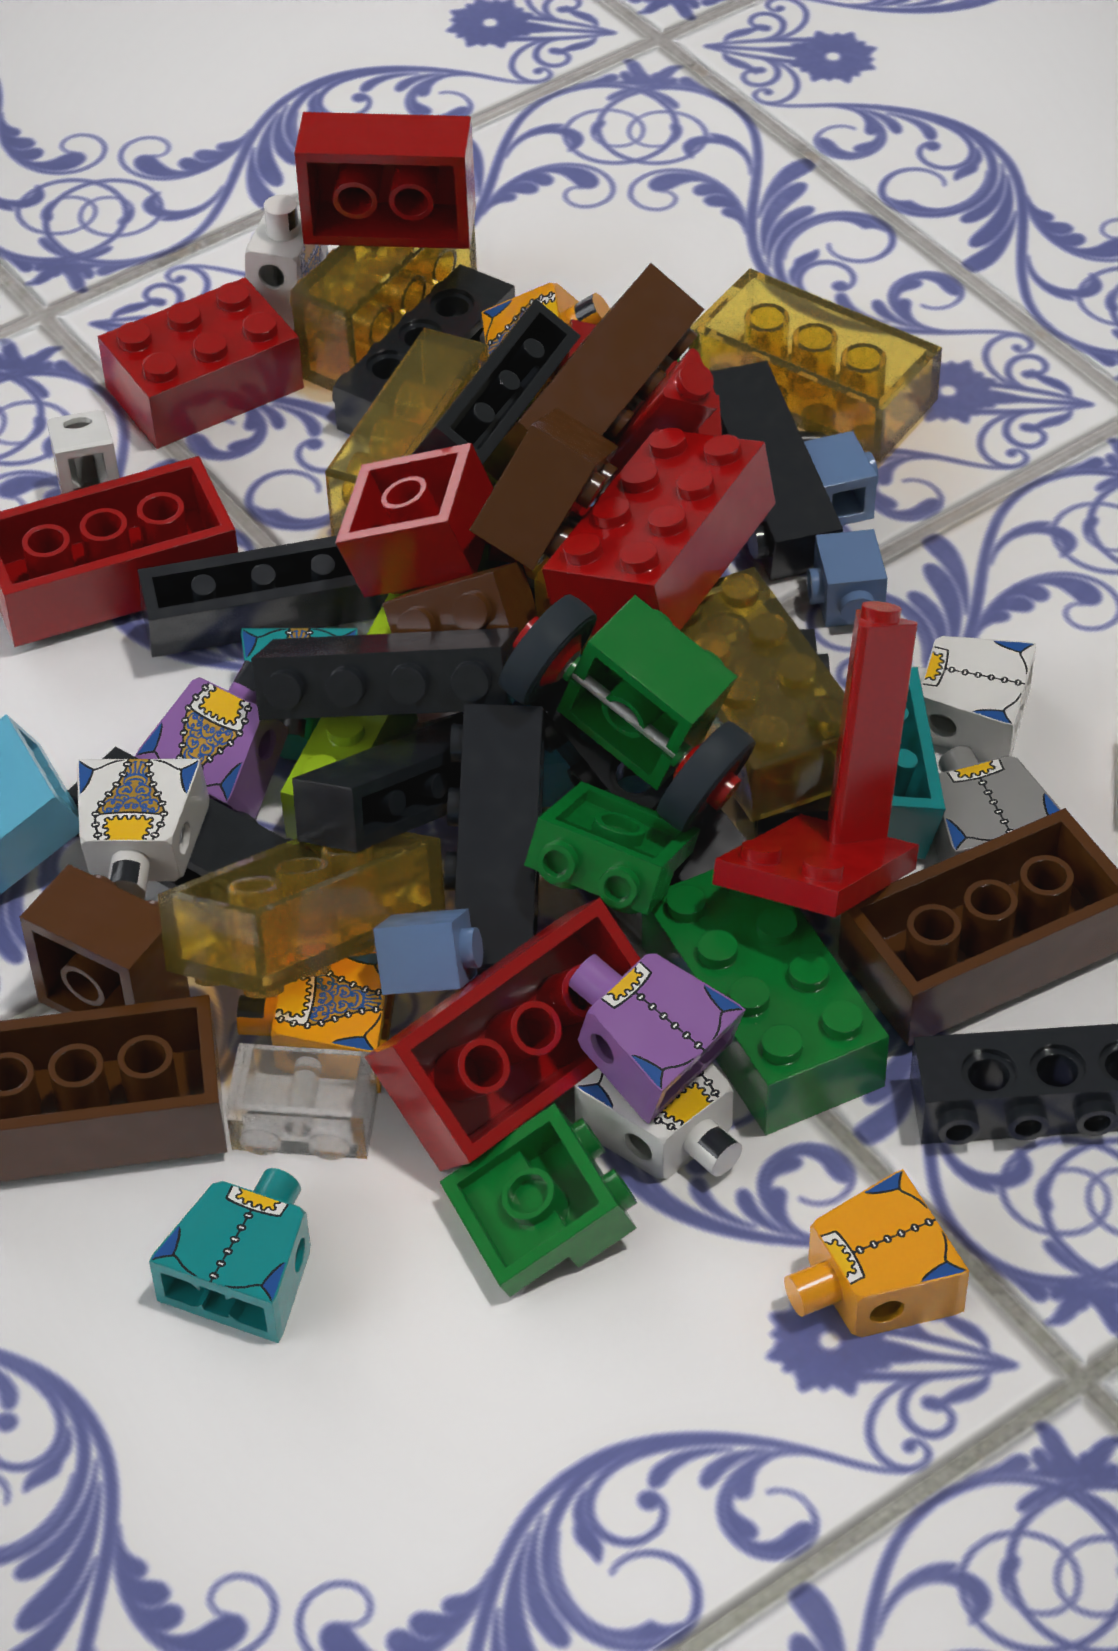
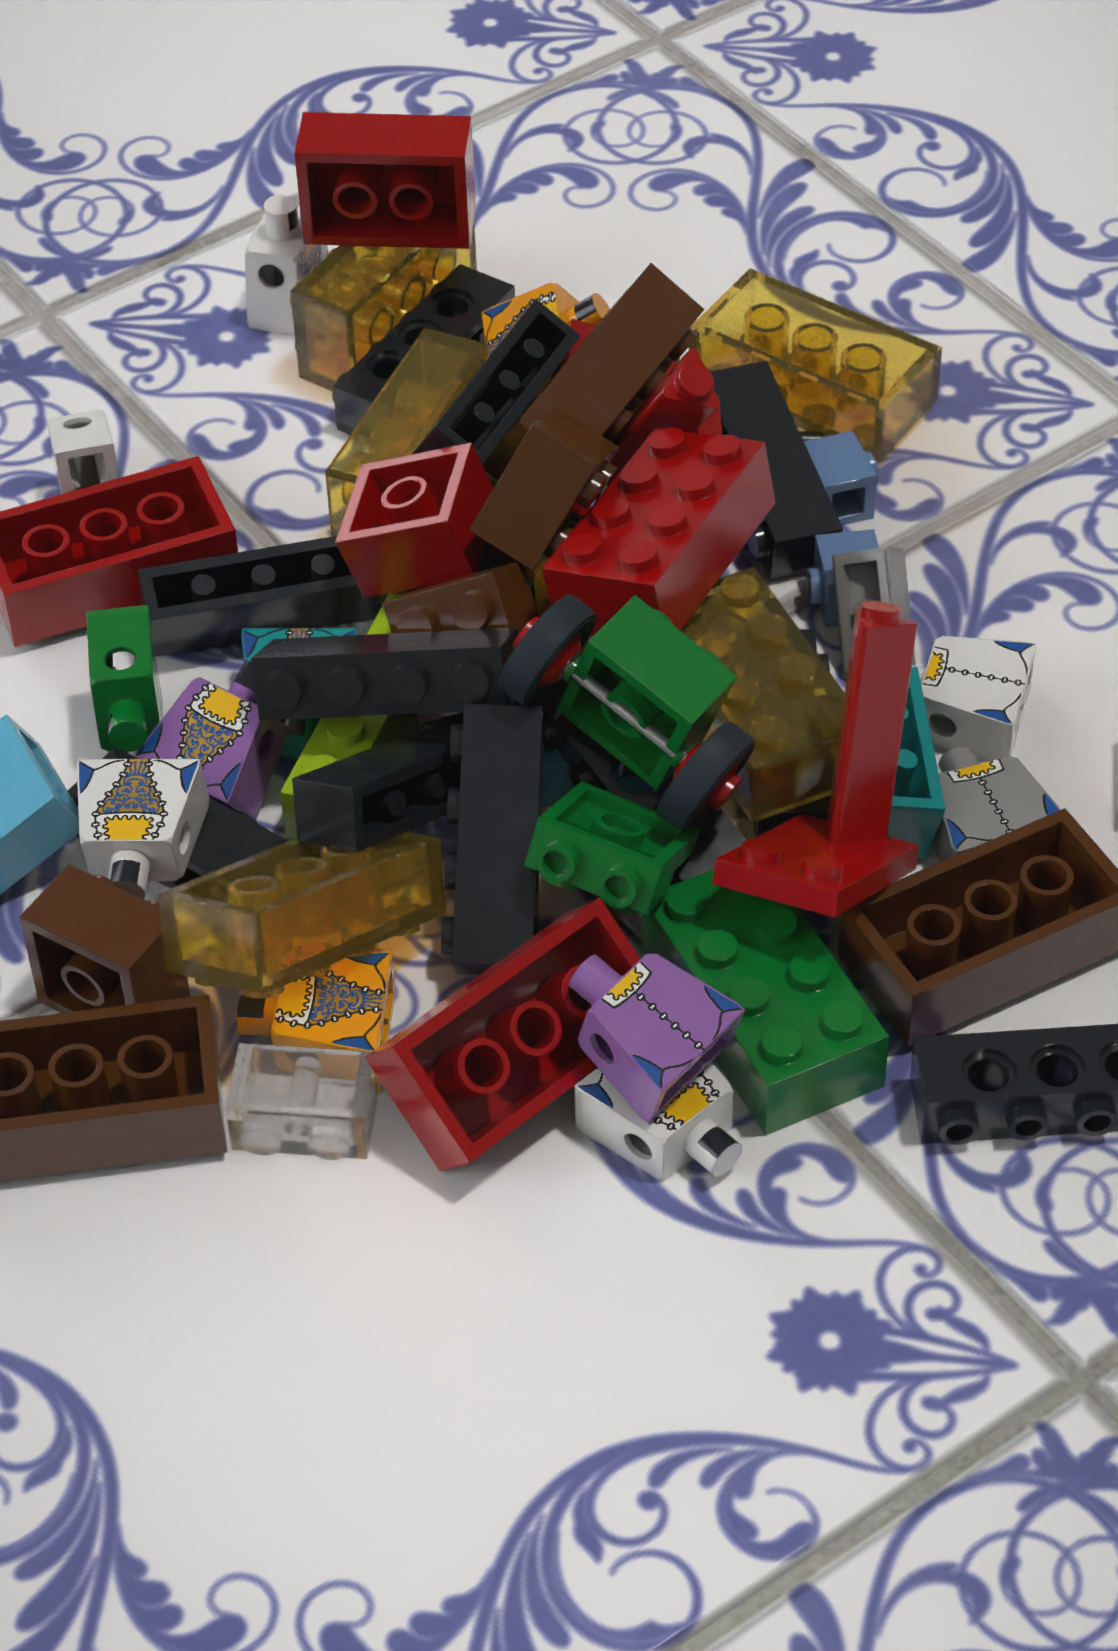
(127, 699): none -> green torso
(201, 362): red brick -> none
(237, 1256): teal torso -> none
(427, 951): medium blue brick -> none
(540, 1200): green plate -> none
(865, 577): none -> light grey slope
(880, 1262): light orange torso -> none

